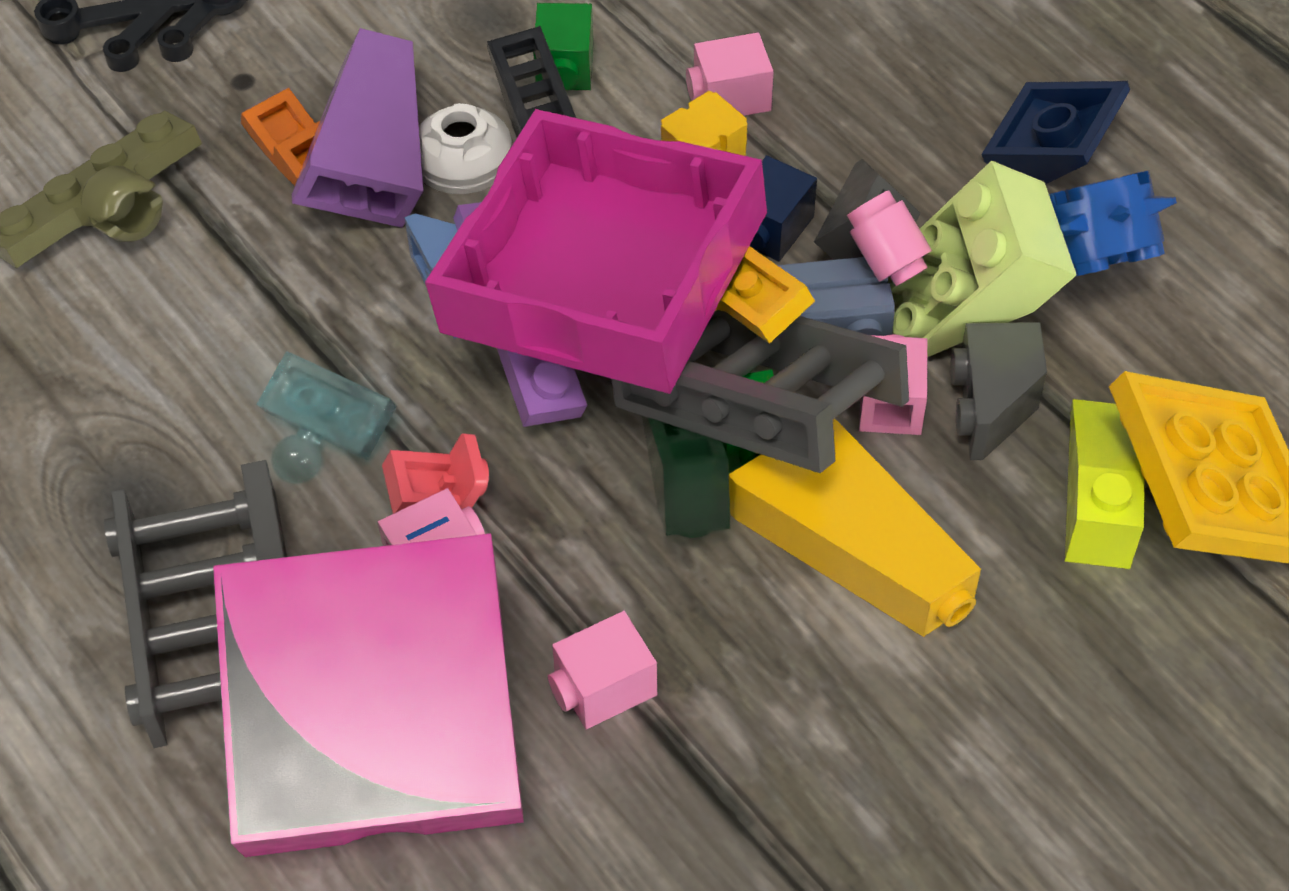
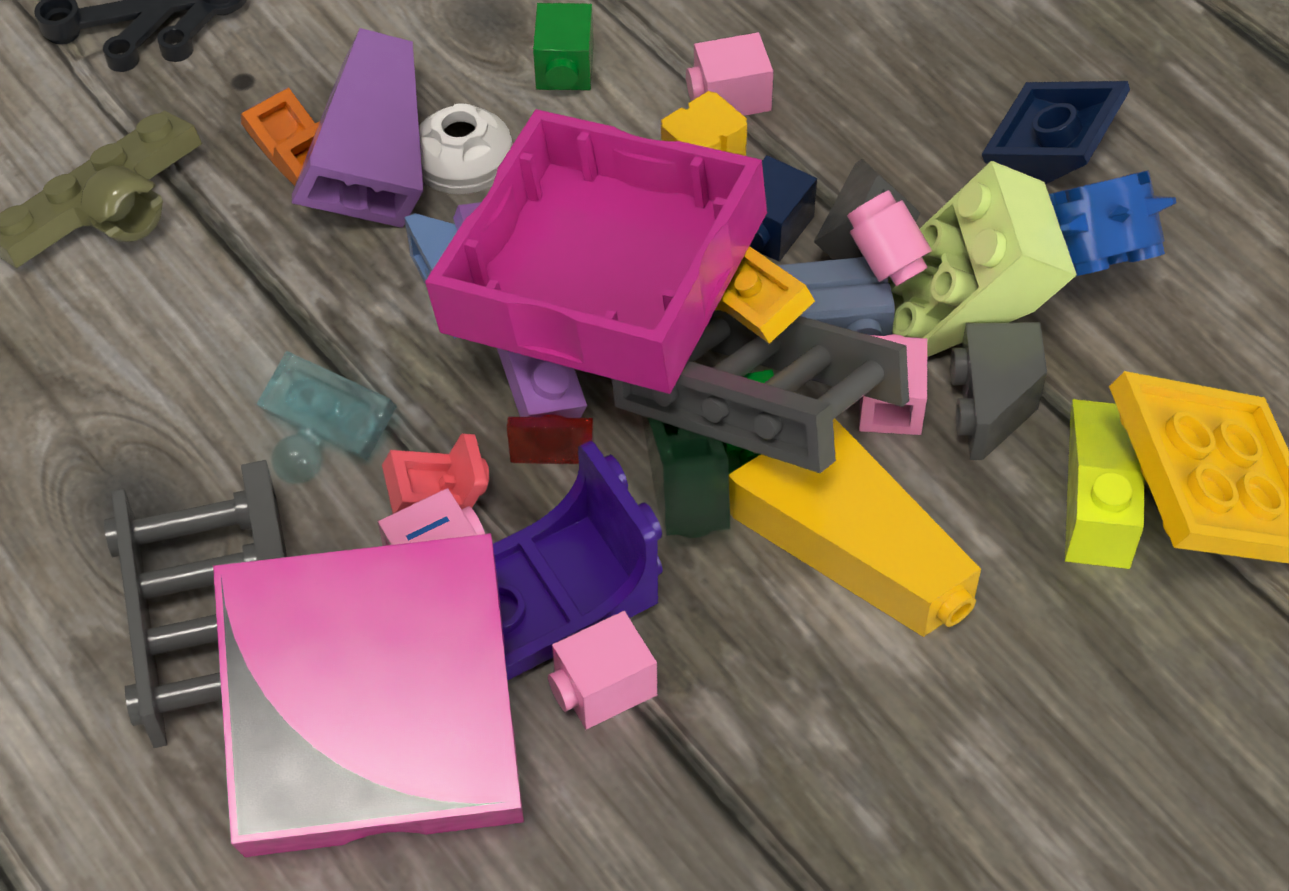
(547, 438): none -> clear red bracket
(551, 85): black slope -> none
(577, 563): none -> dark purple bracket

